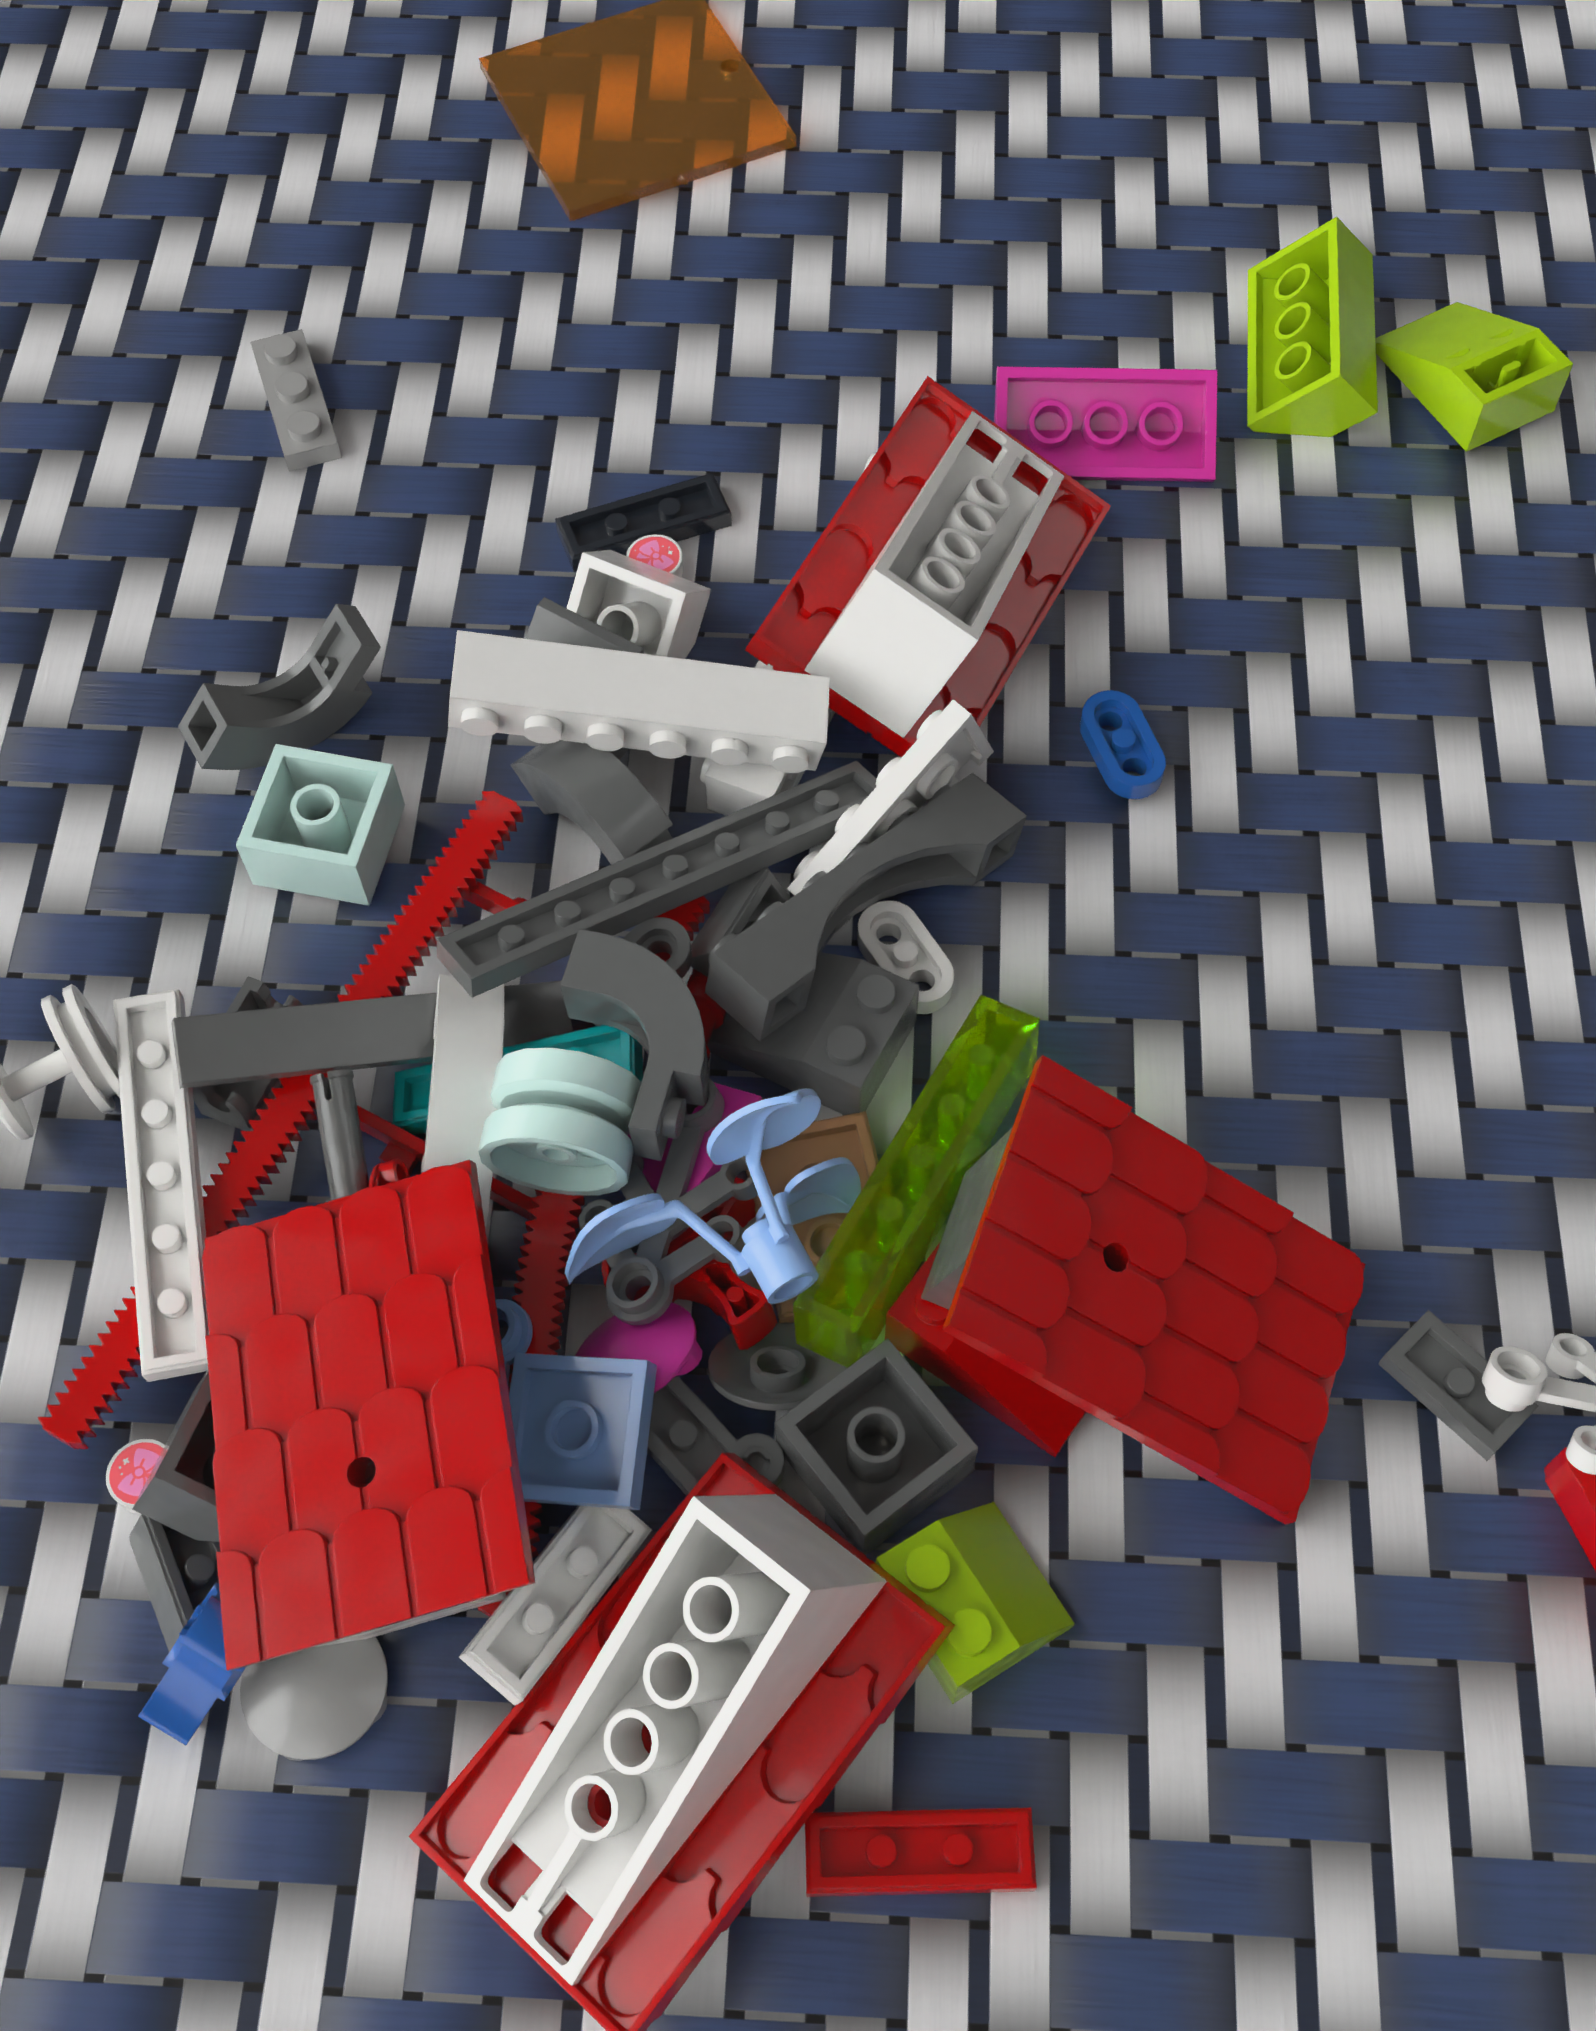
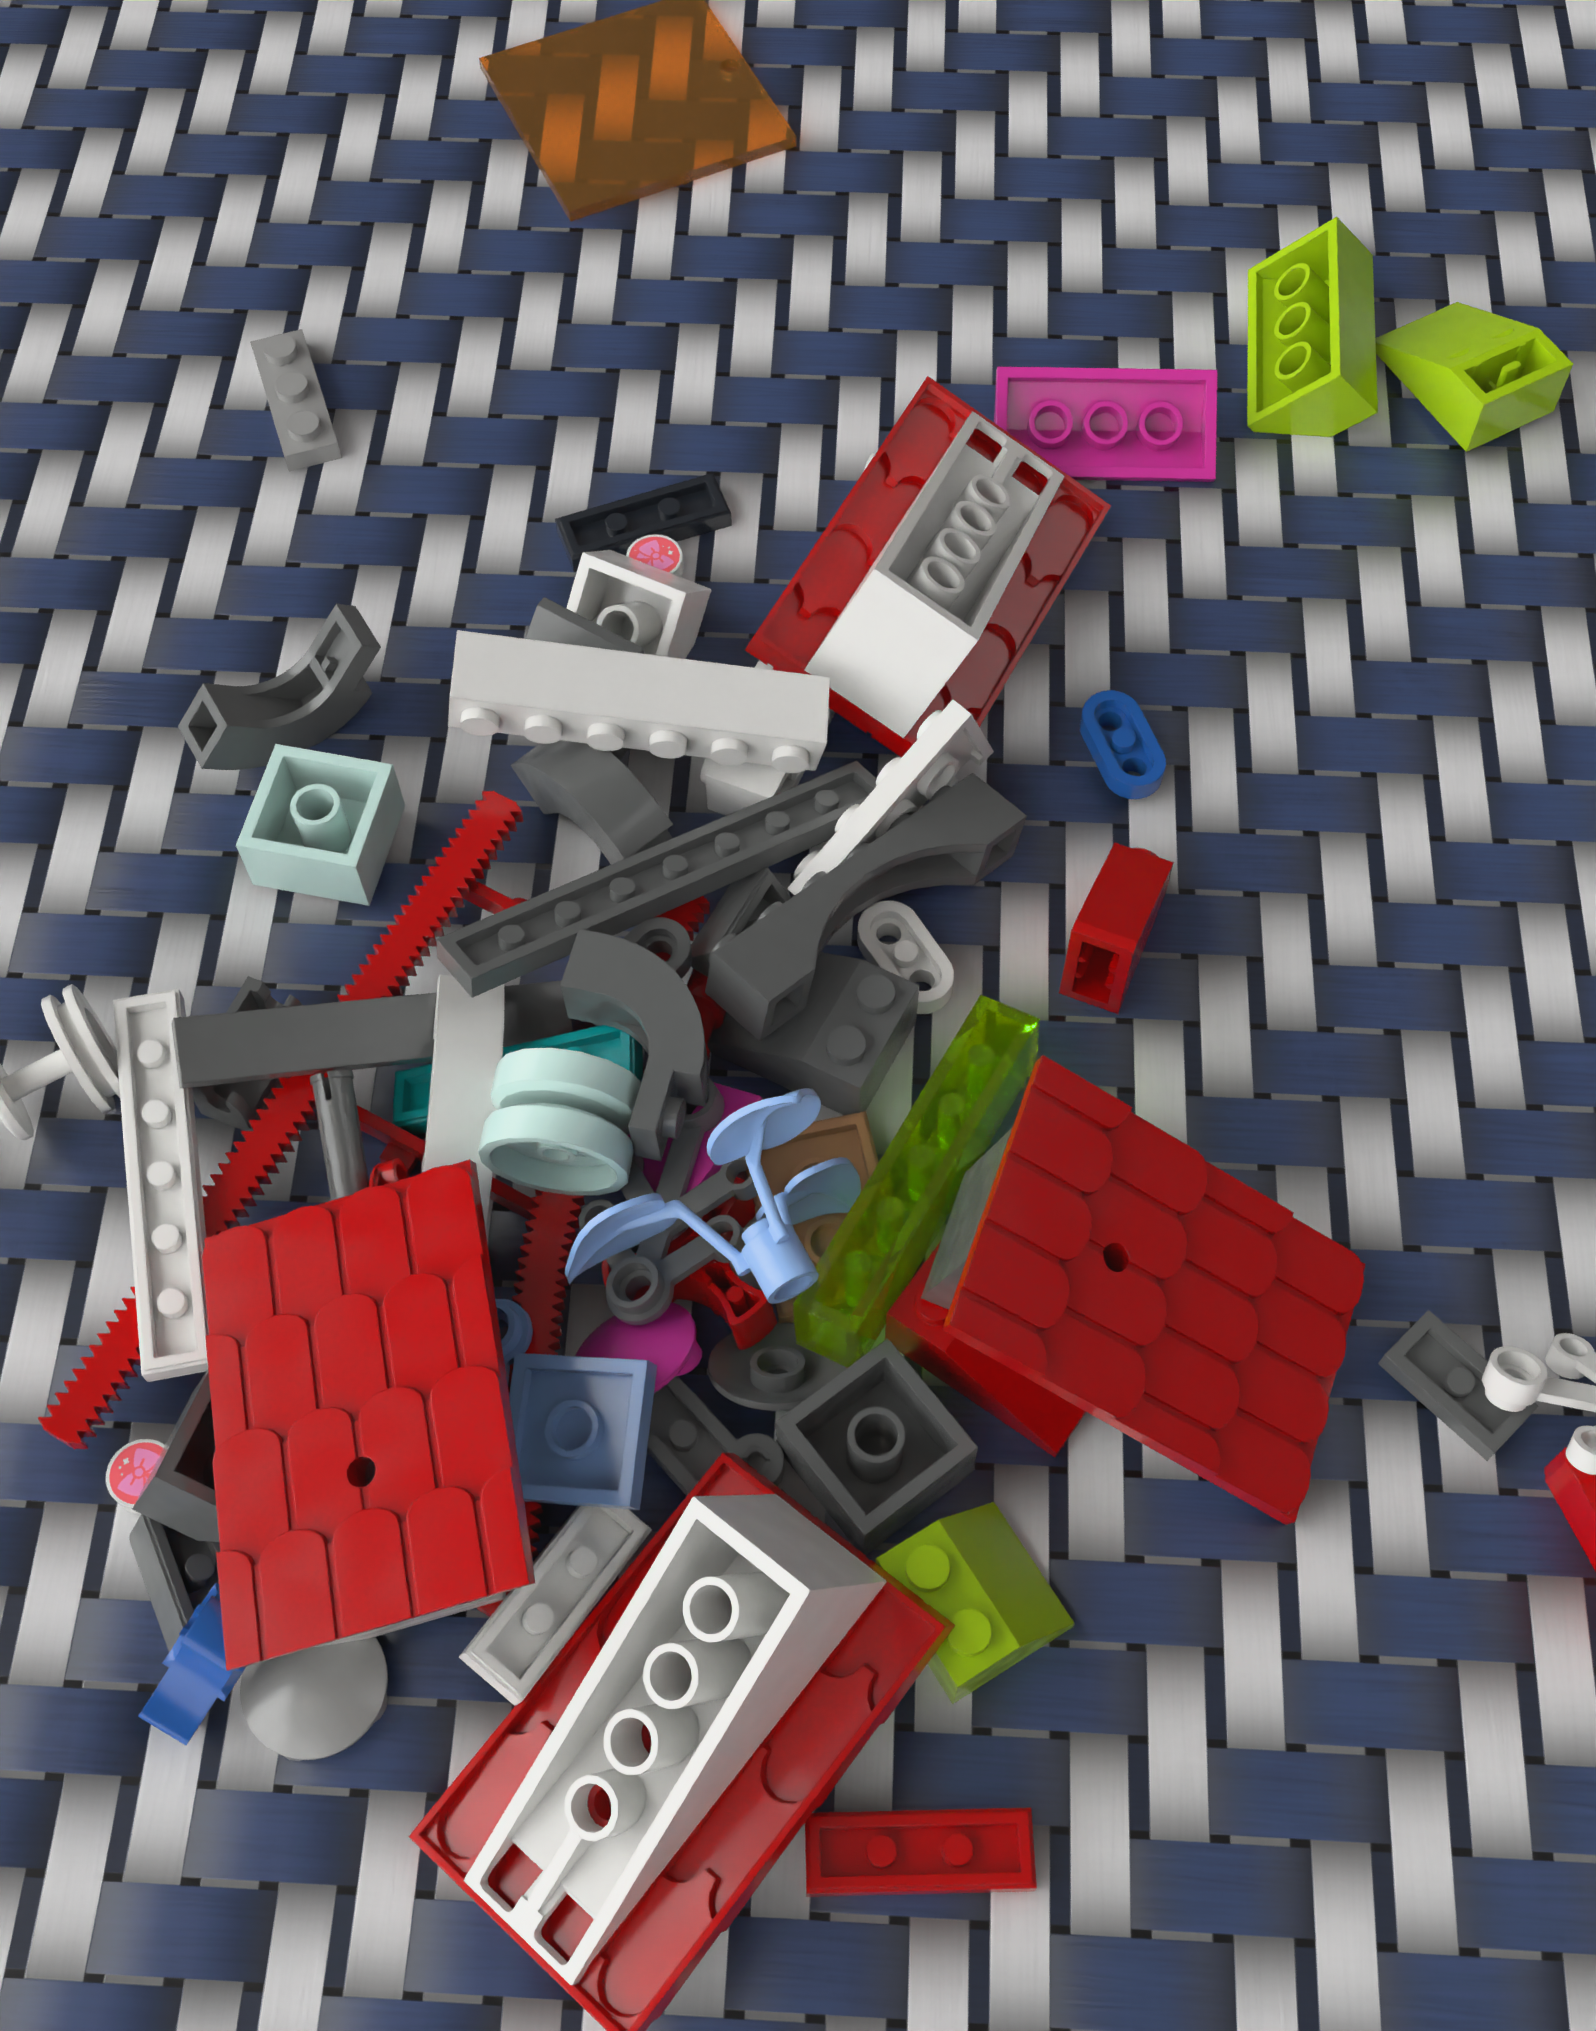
(1114, 927): none -> red slope

